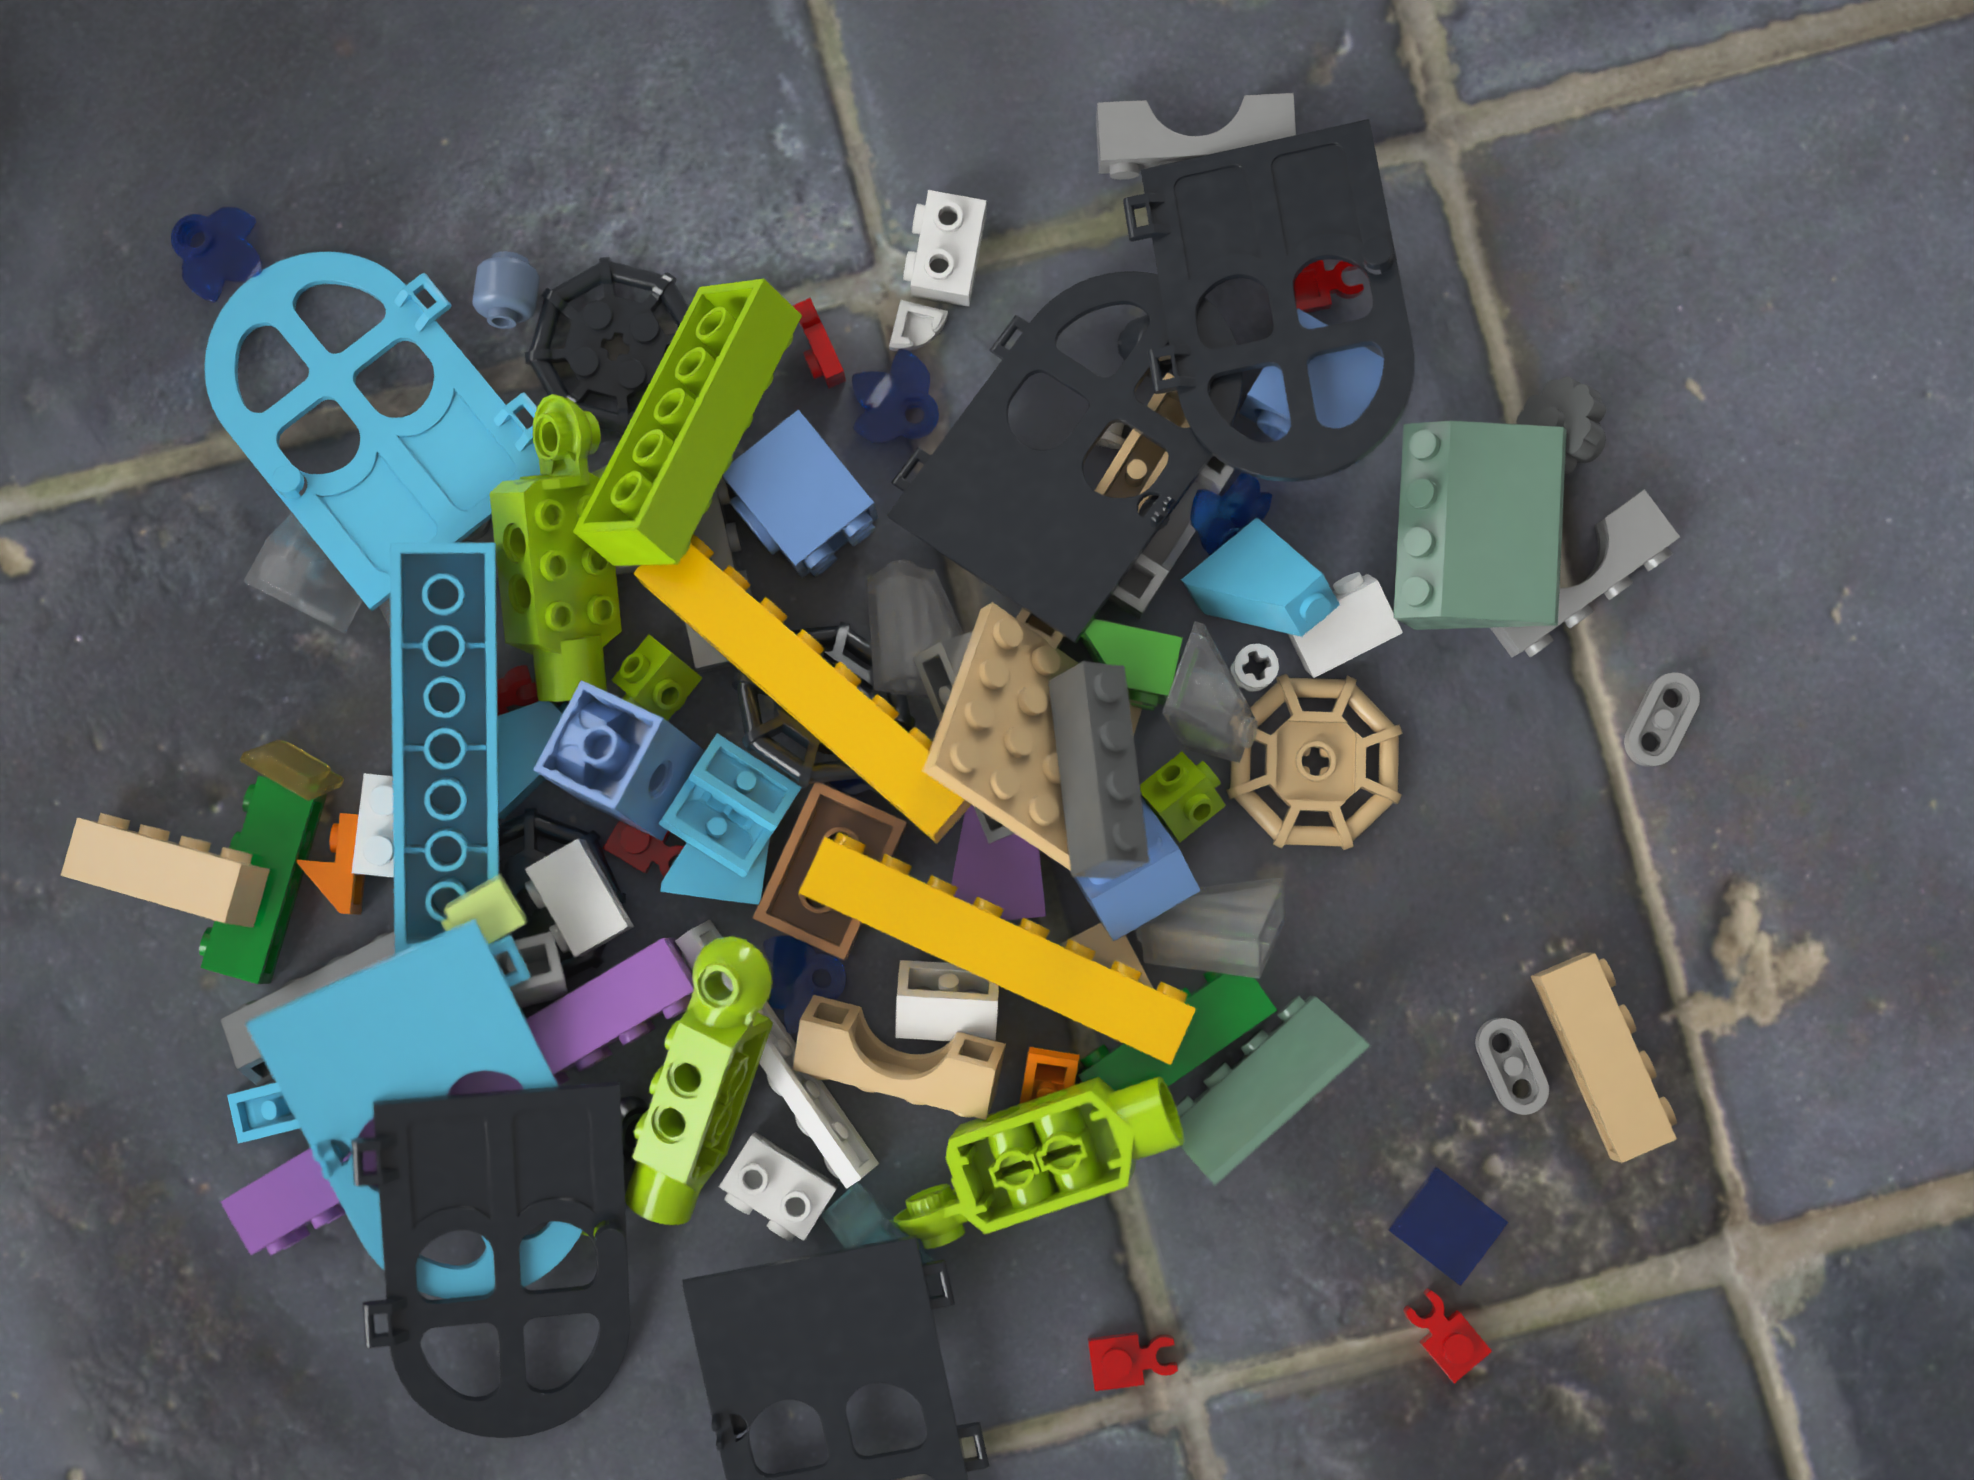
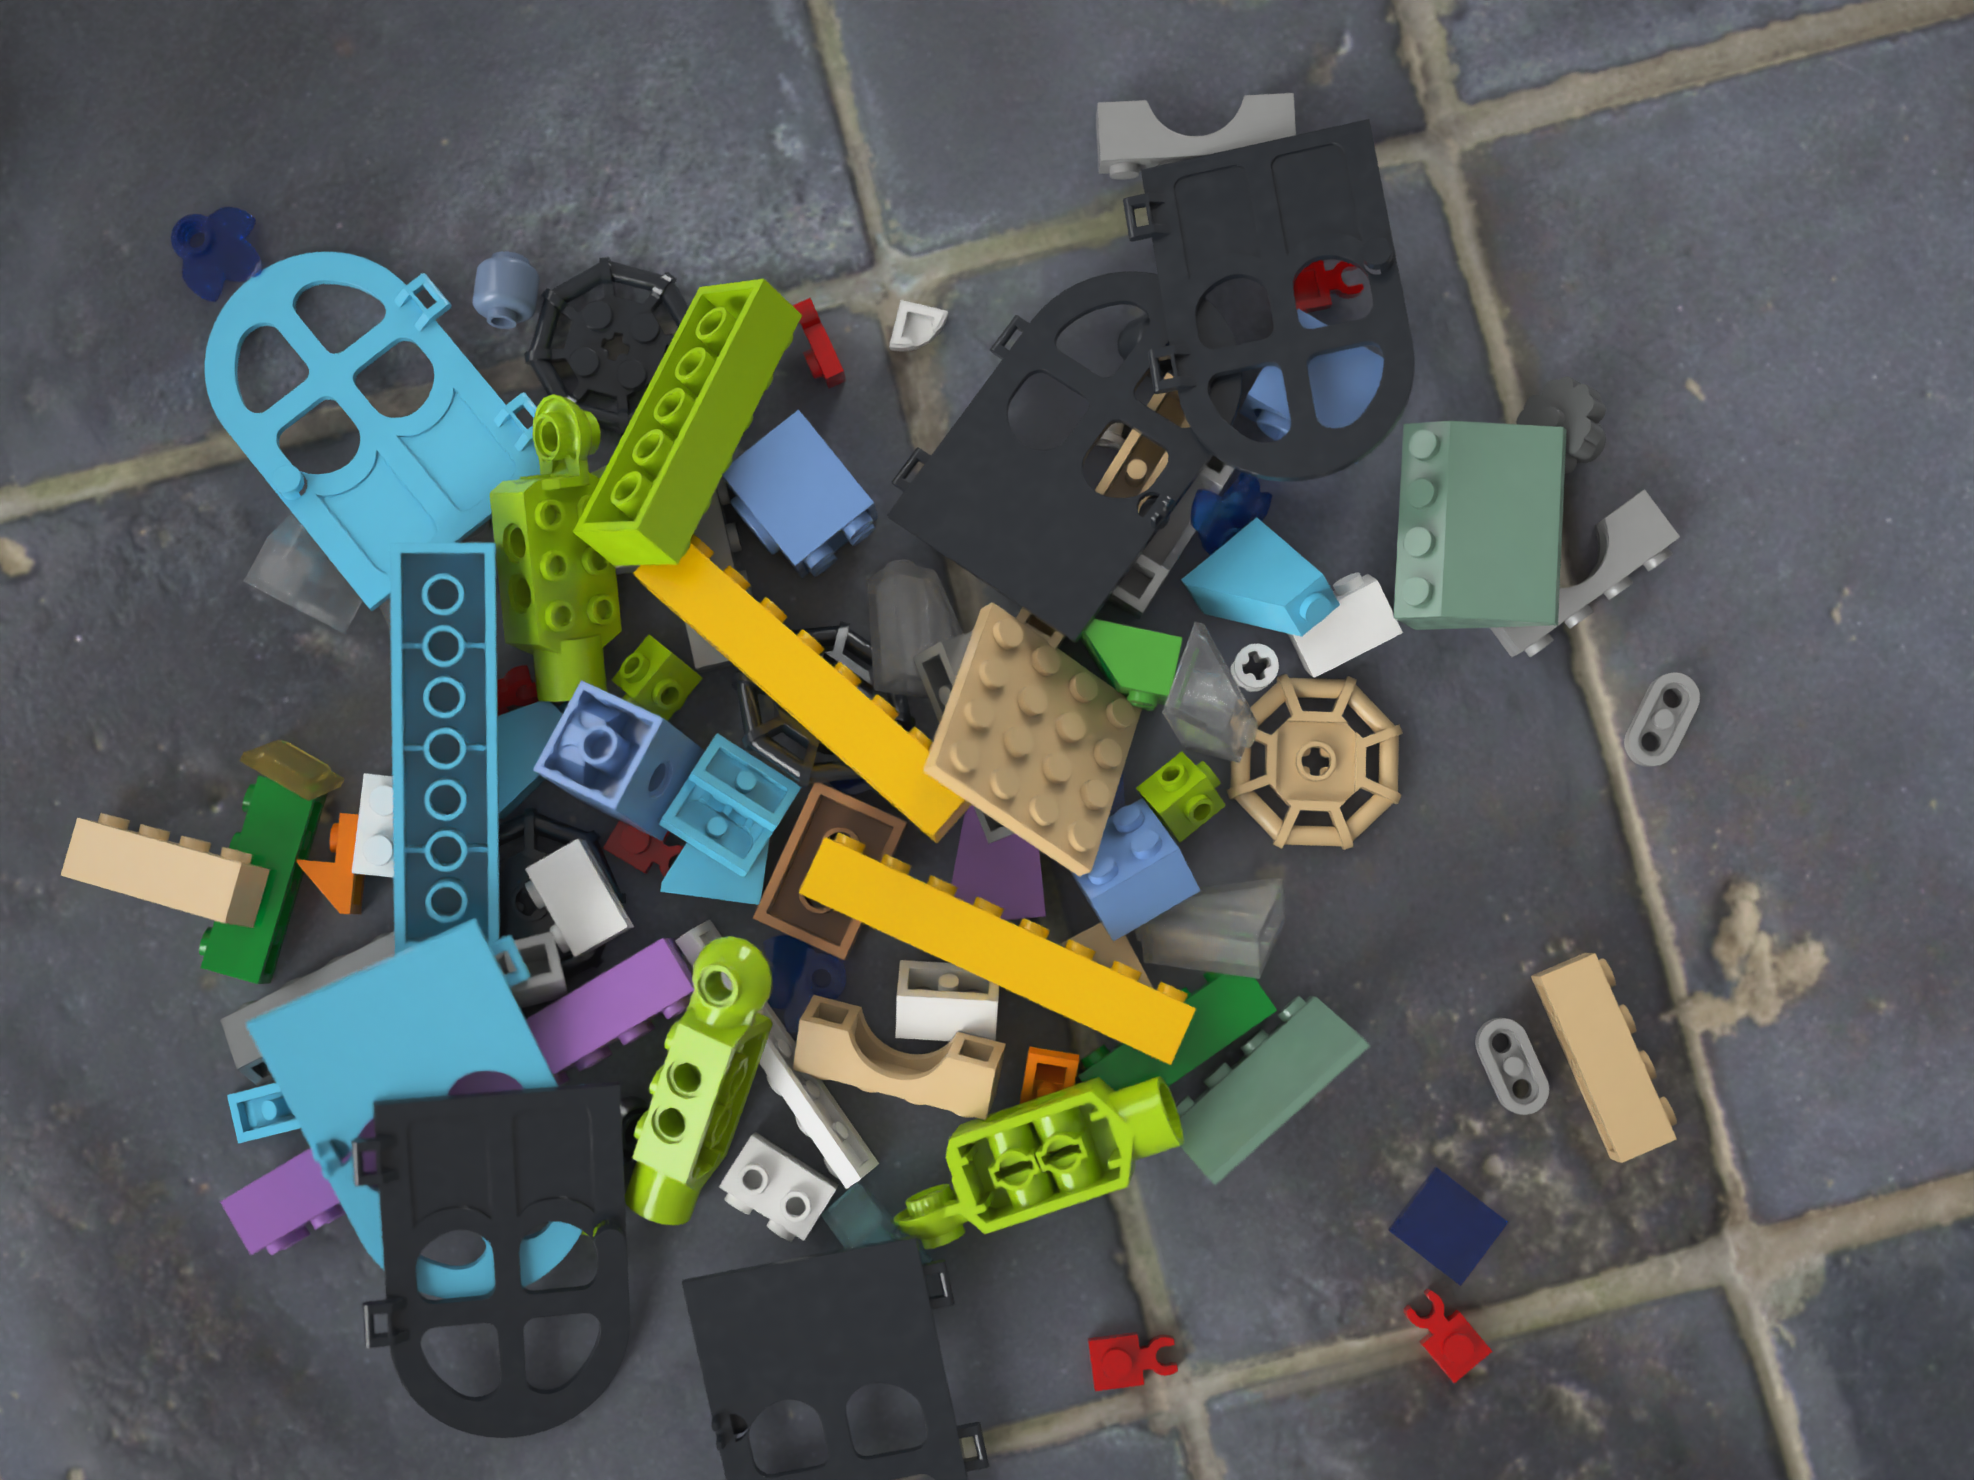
(490, 905): yellowish green brick -> none
(889, 398): clear blue plate -> none
(947, 247): white brick -> none
(1098, 771): dark grey brick -> none

